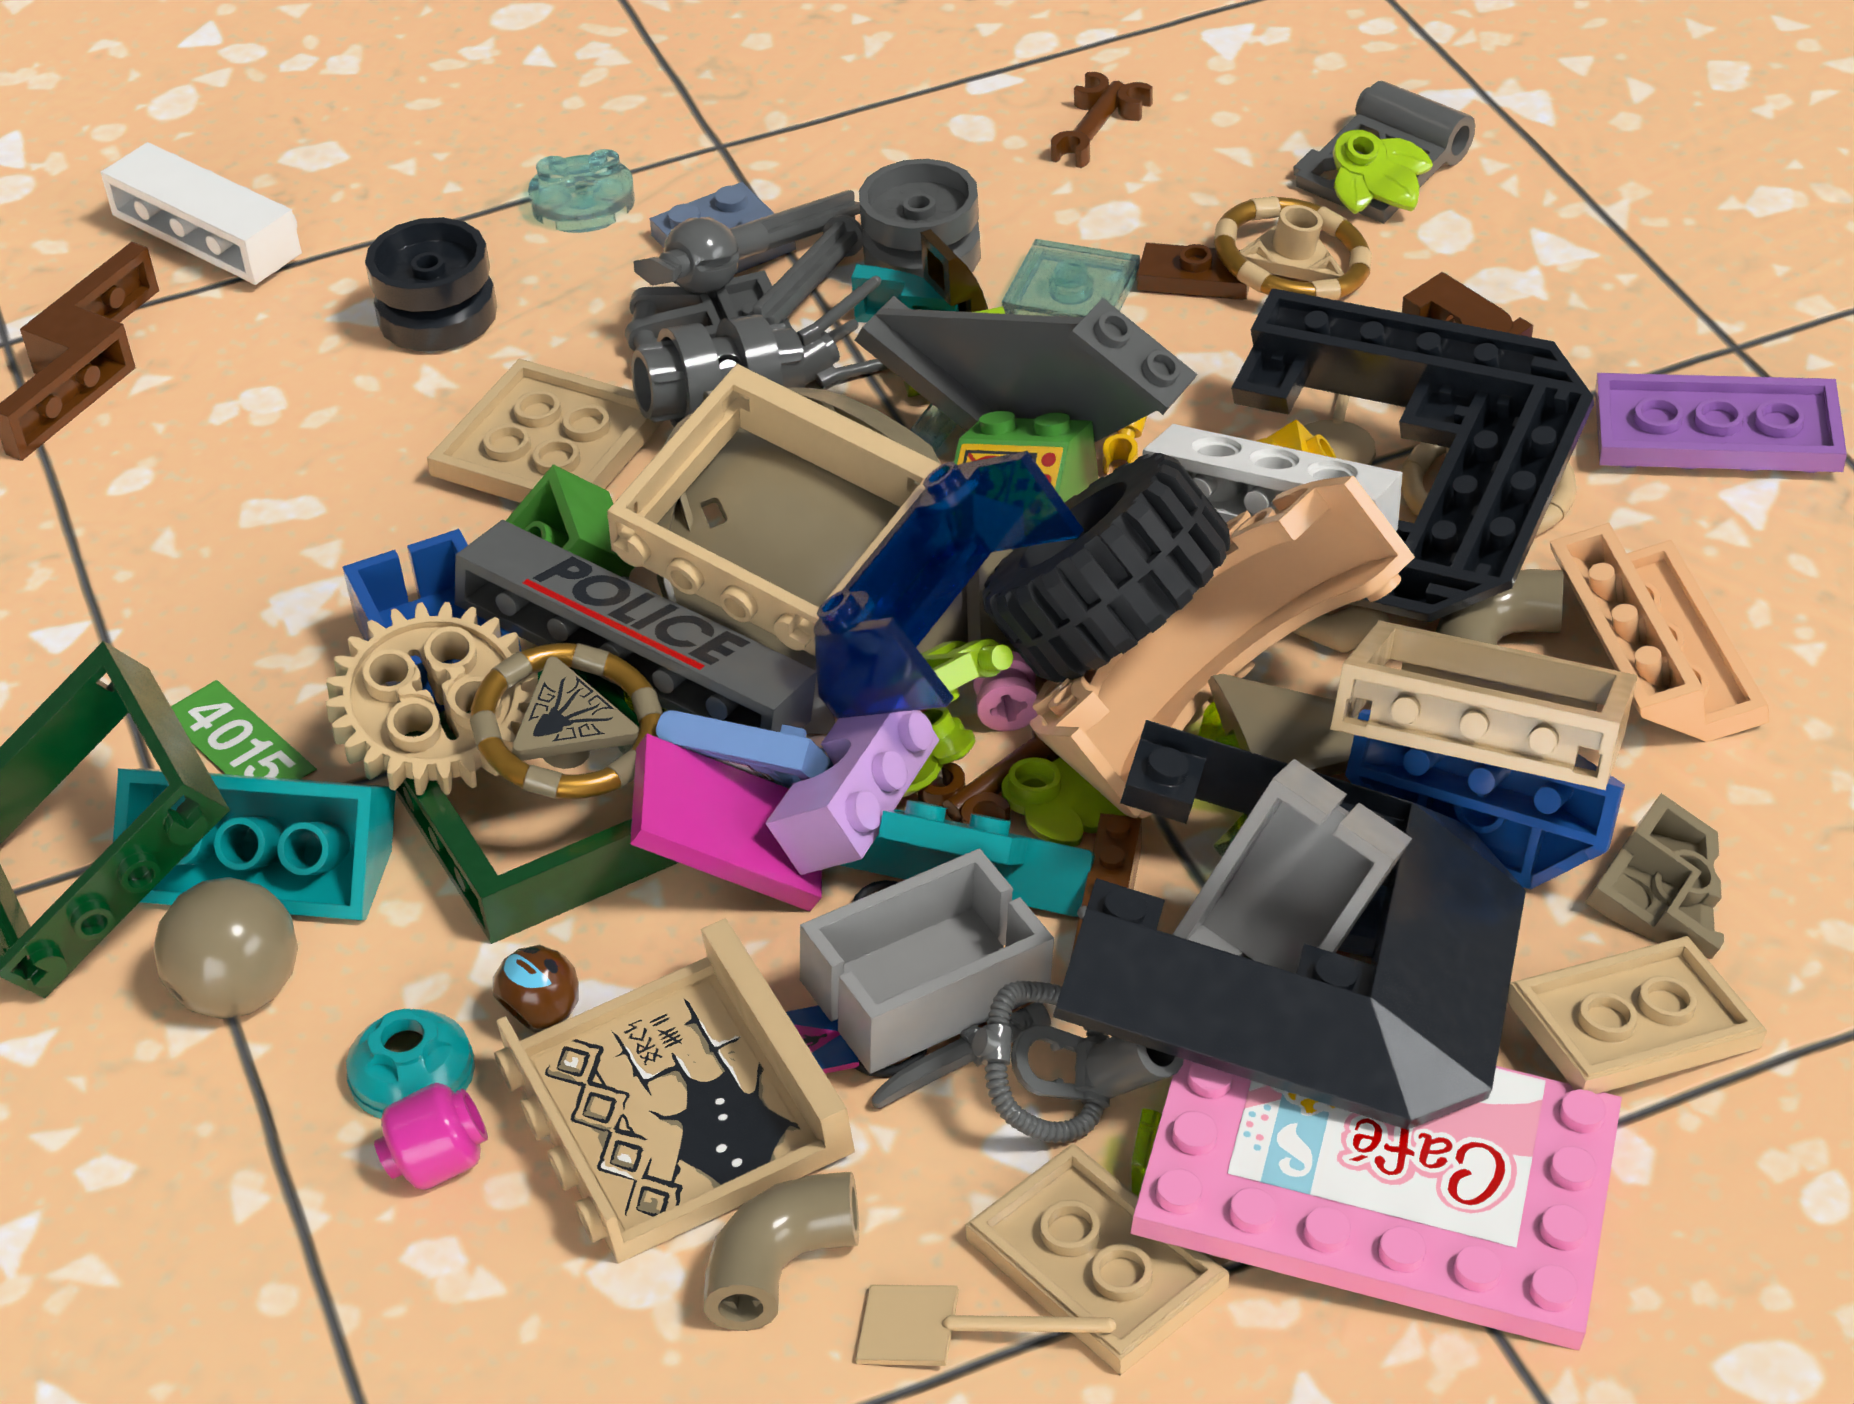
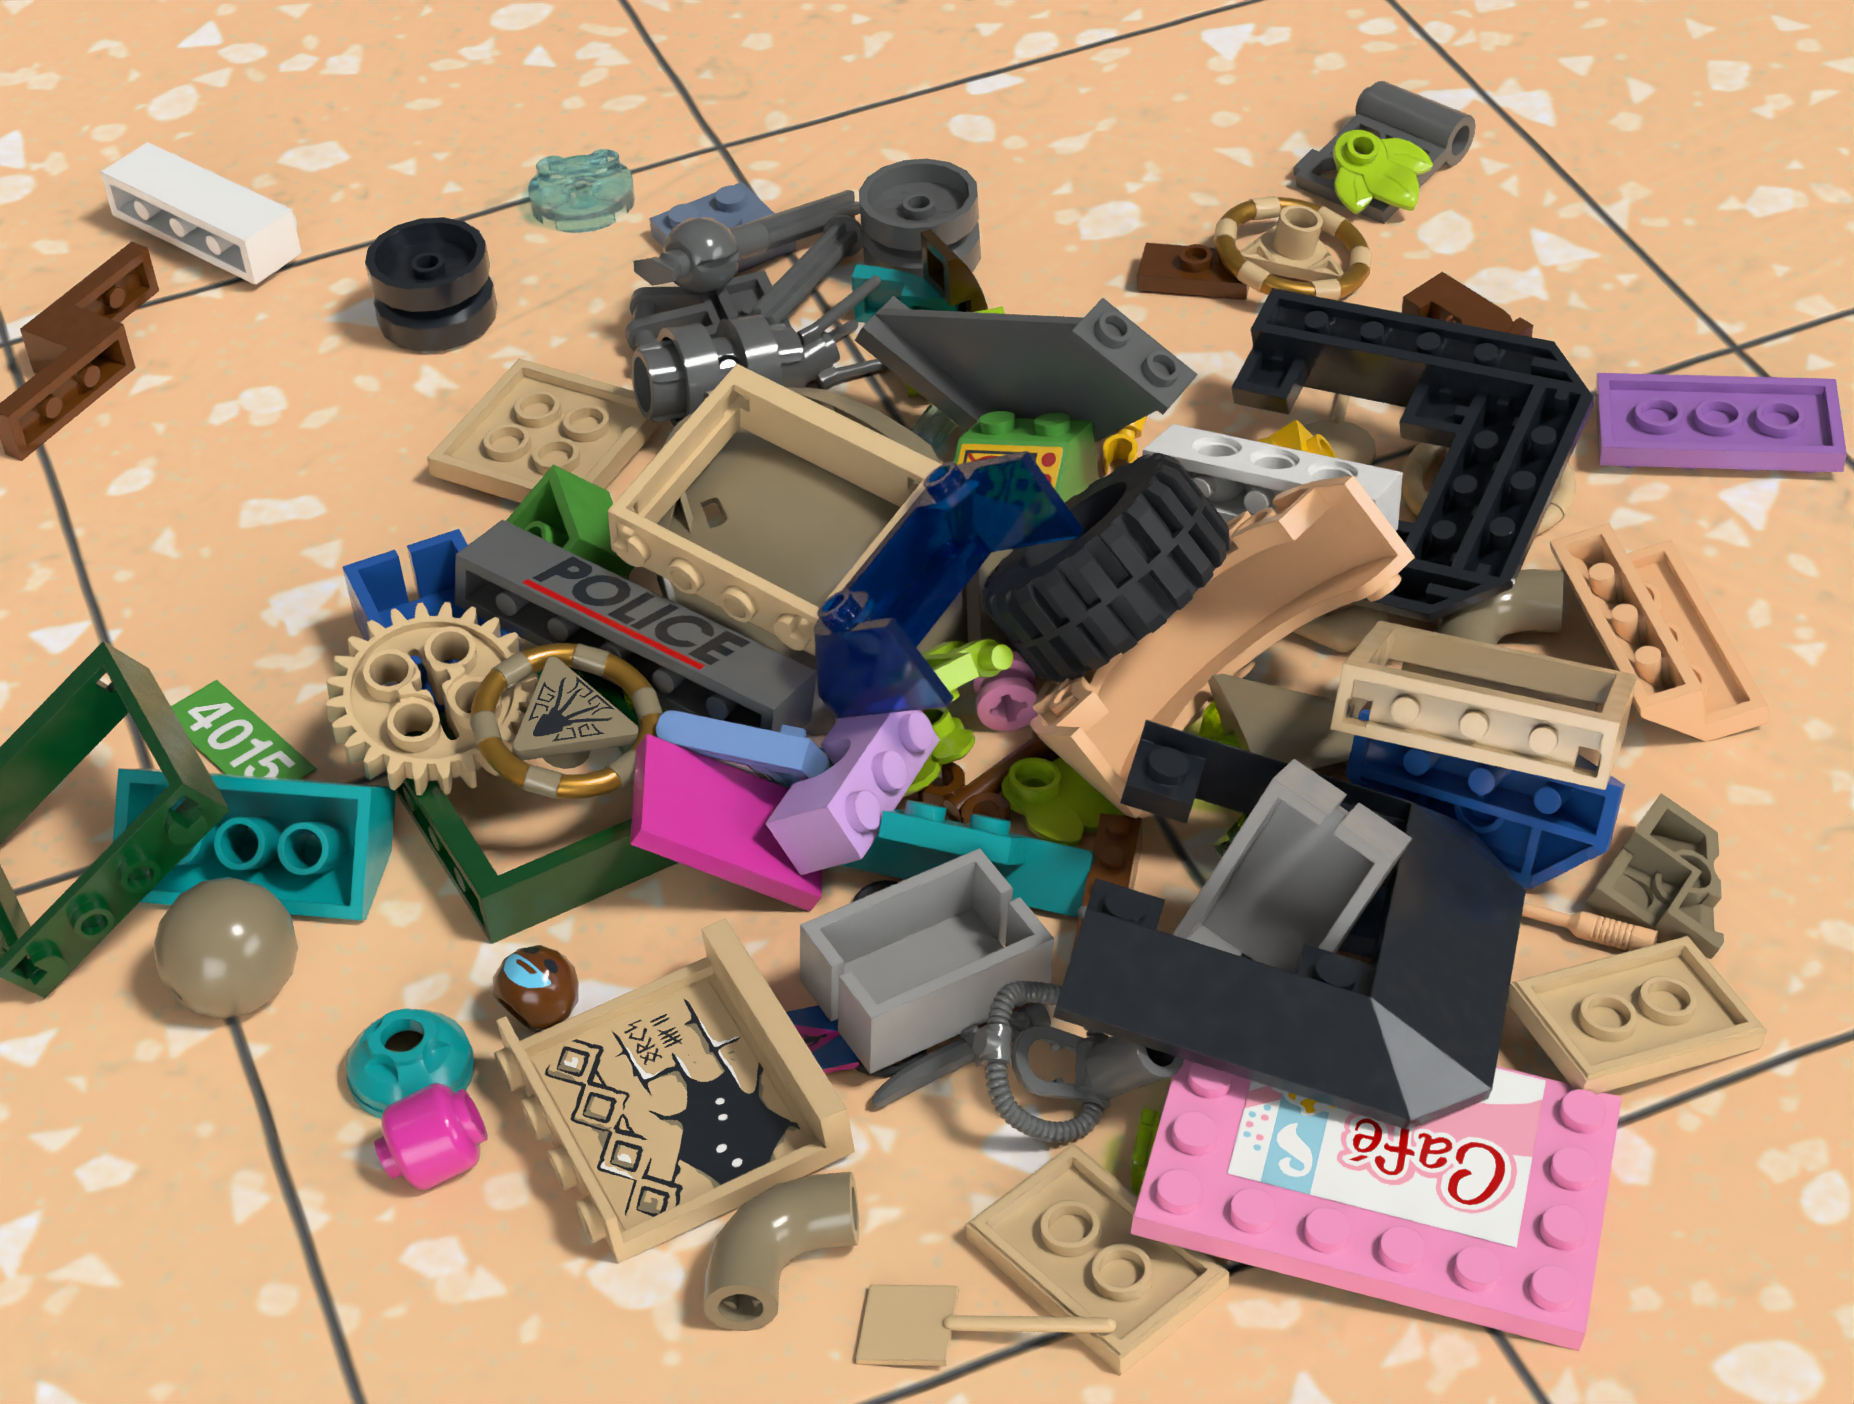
(1069, 280): clear light blue plate -> none
(1101, 102): reddish brown bar -> none
(1596, 928): none -> light nougat piece

